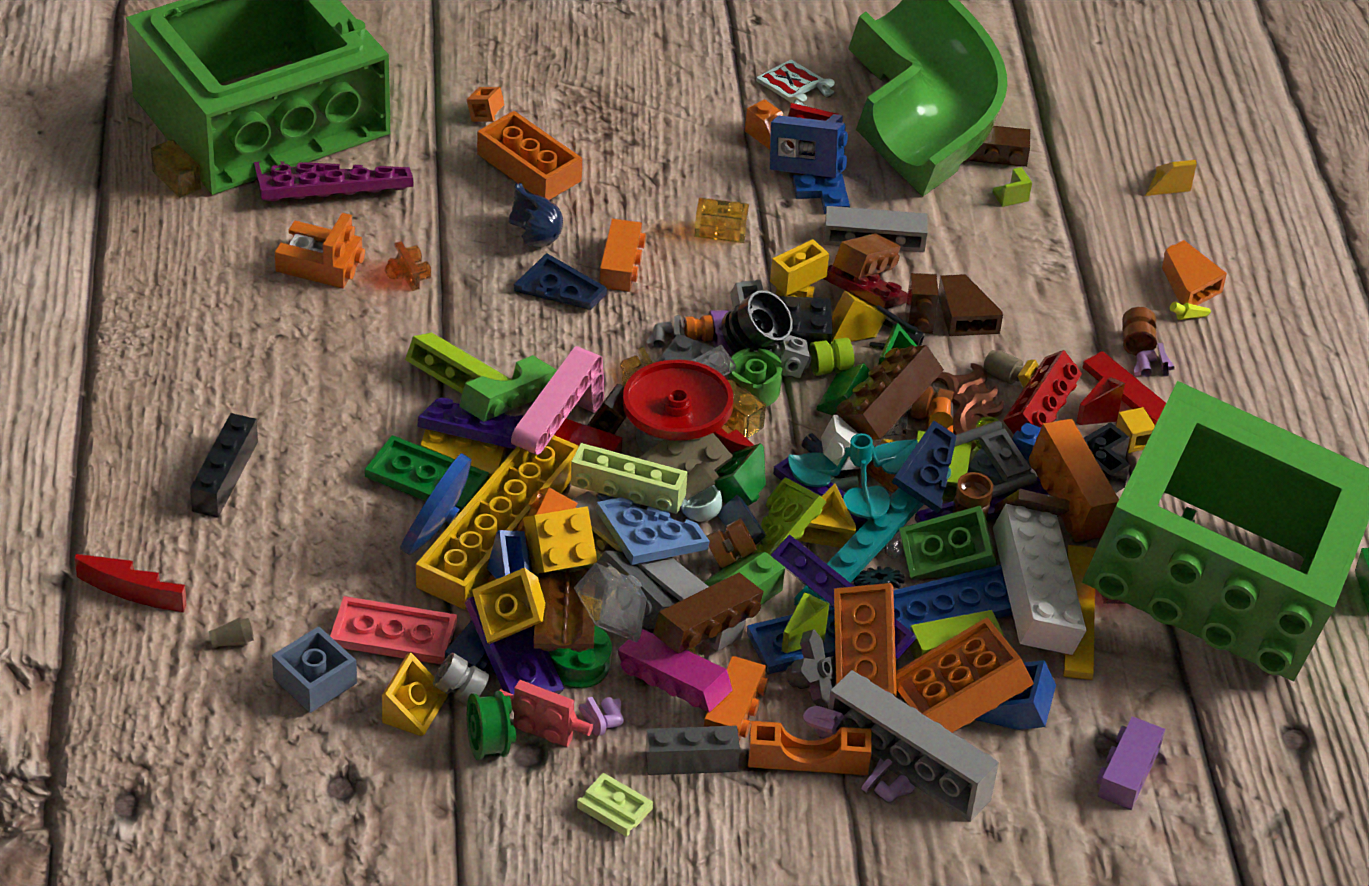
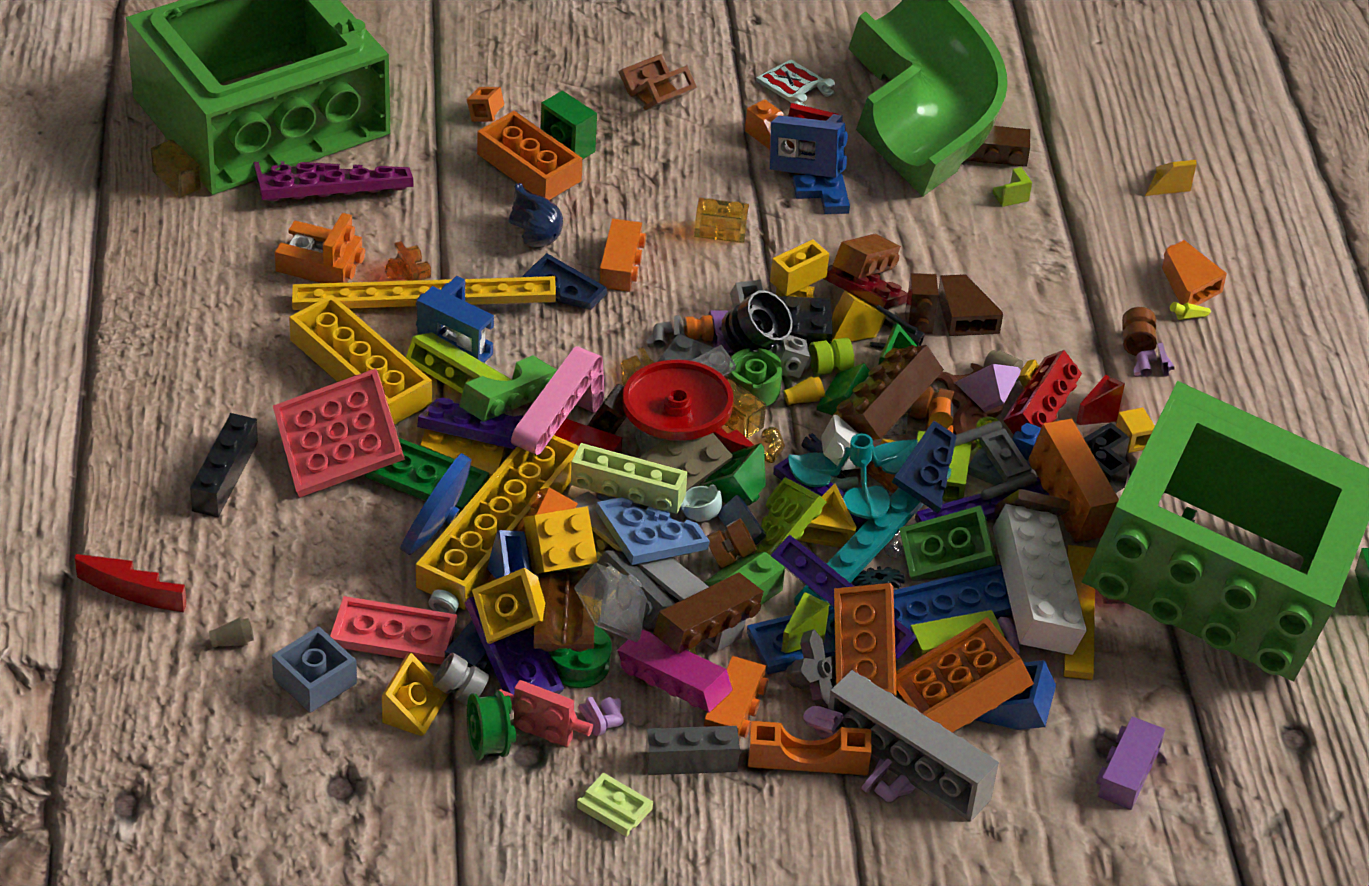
(338, 432): none -> coral plate
(349, 347): none -> yellow brick
(407, 292): none -> yellow plate
(443, 602): none -> light aqua tile
(454, 319): none -> blue brick
(570, 123): none -> green brick
(652, 79): none -> dark orange piece
(700, 479): dark tan cone -> none
(775, 441): none -> clear yellow arm
(805, 391): none -> yellow cone
(902, 228): light grey brick -> none
(973, 491): dark orange wheel -> none
(990, 385): none -> lavender slope
(1010, 632): none -> lavender arm
(1135, 392): red tile -> none

